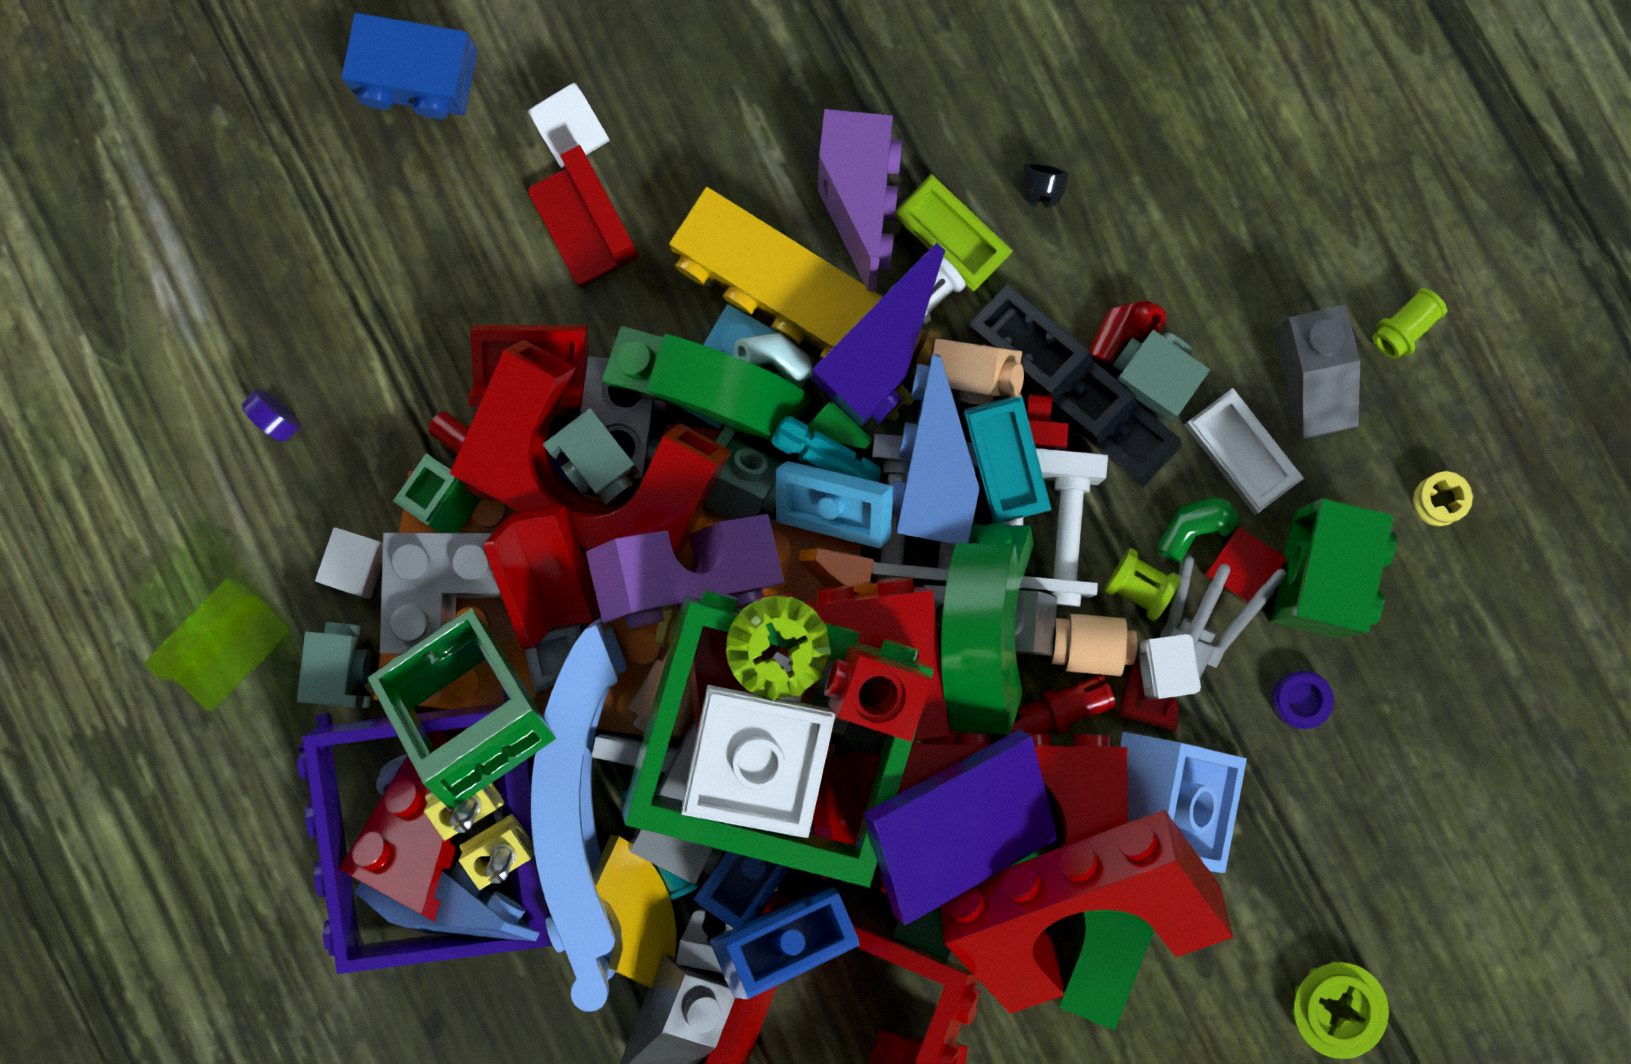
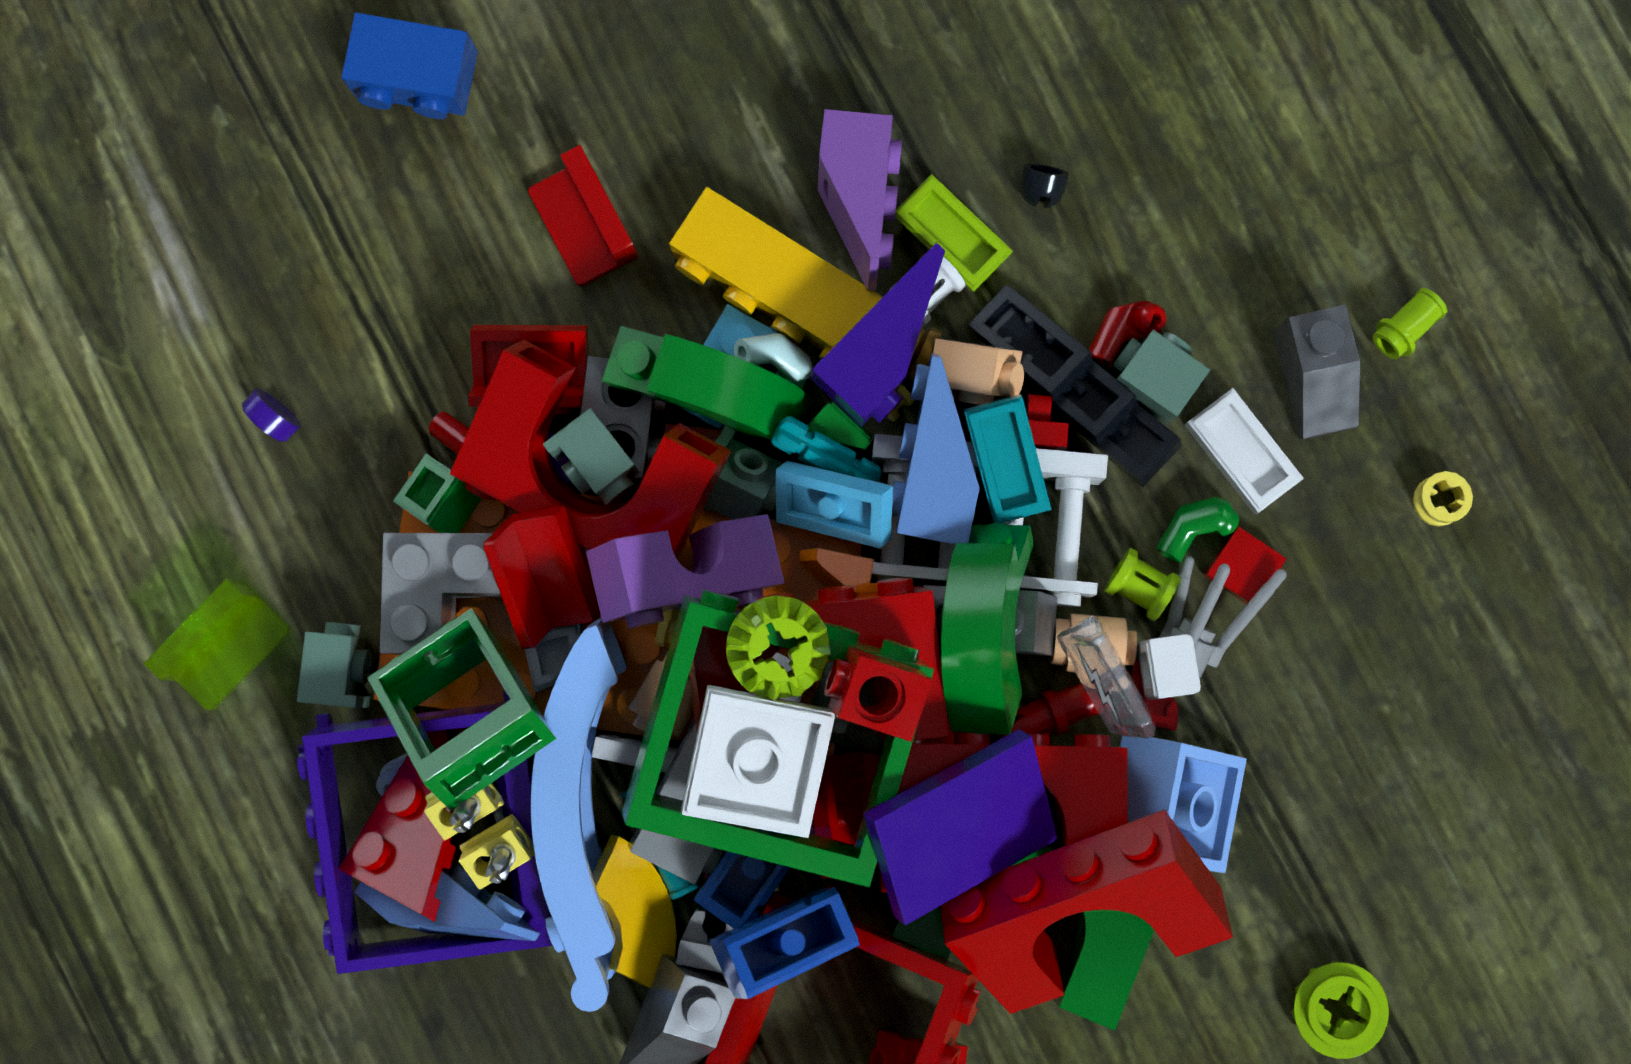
(351, 563): white slope -> none
(567, 122): white slope -> none
(1106, 679): none -> clear slope
(1302, 699): dark purple tile -> none
(1334, 569): green brick -> none

